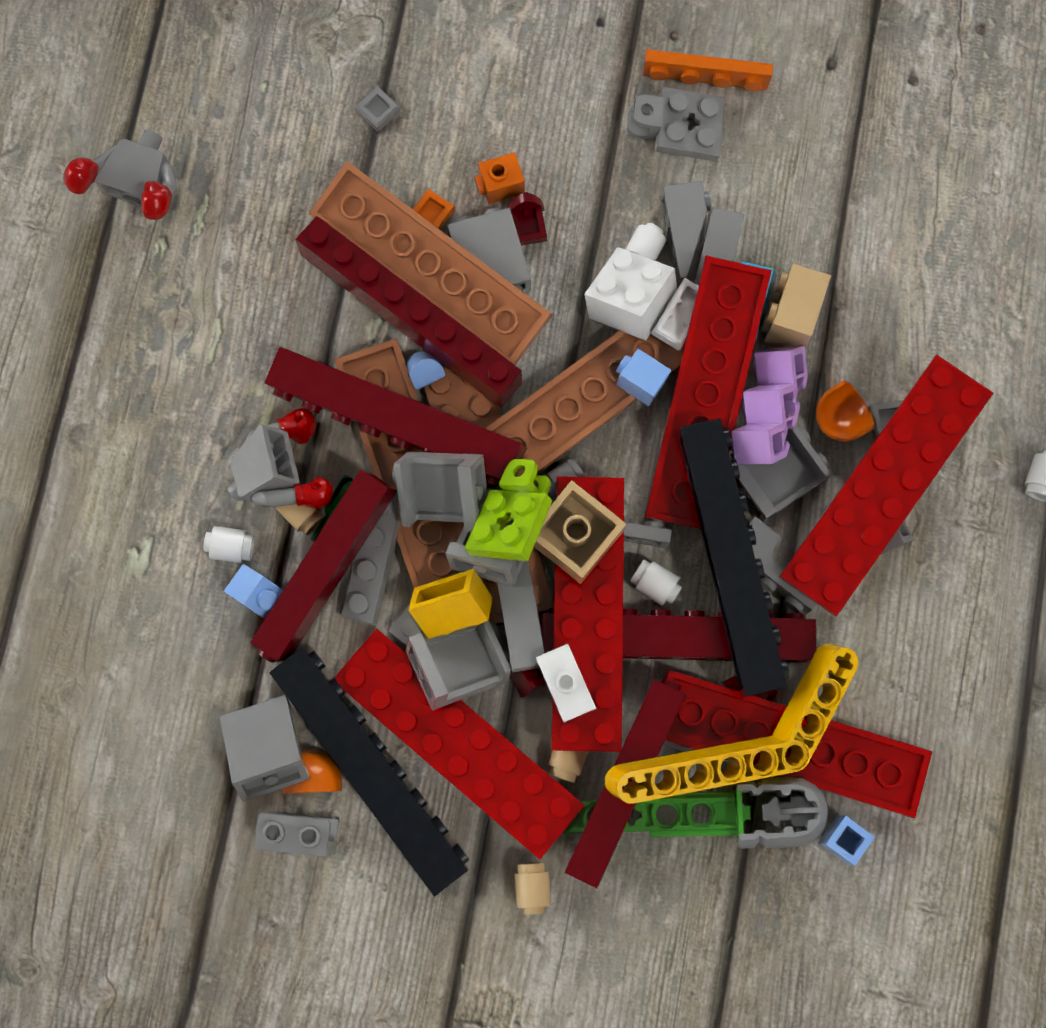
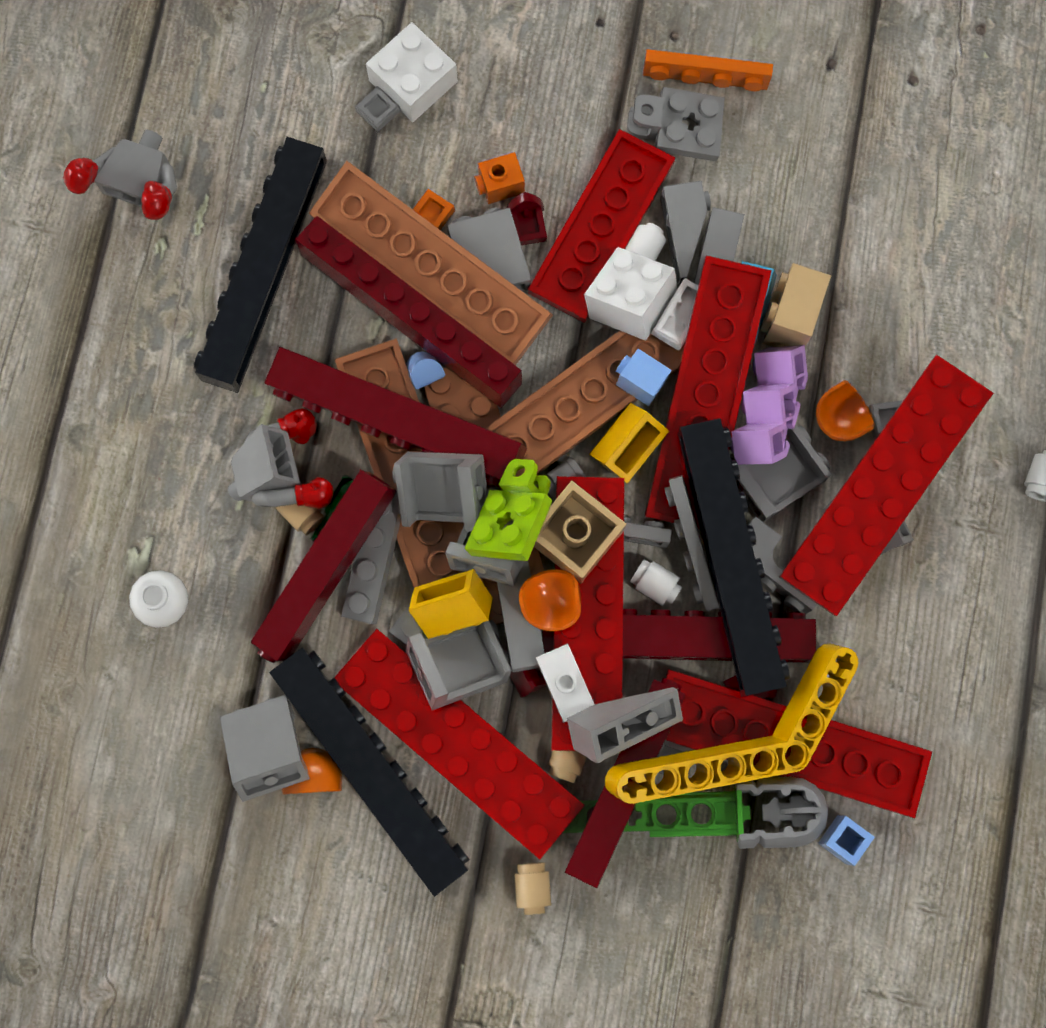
(158, 599): none -> white piece
(229, 544): white brick -> none
(253, 591): light blue brick -> none
(260, 265): none -> black brick
(296, 834): light grey panel -> none
(412, 71): none -> white brick
(551, 600): none -> orange helmet
(601, 222): none -> red plate
(623, 723): none -> light grey slope
(629, 442): none -> yellow brick
(694, 558): none -> light grey plate

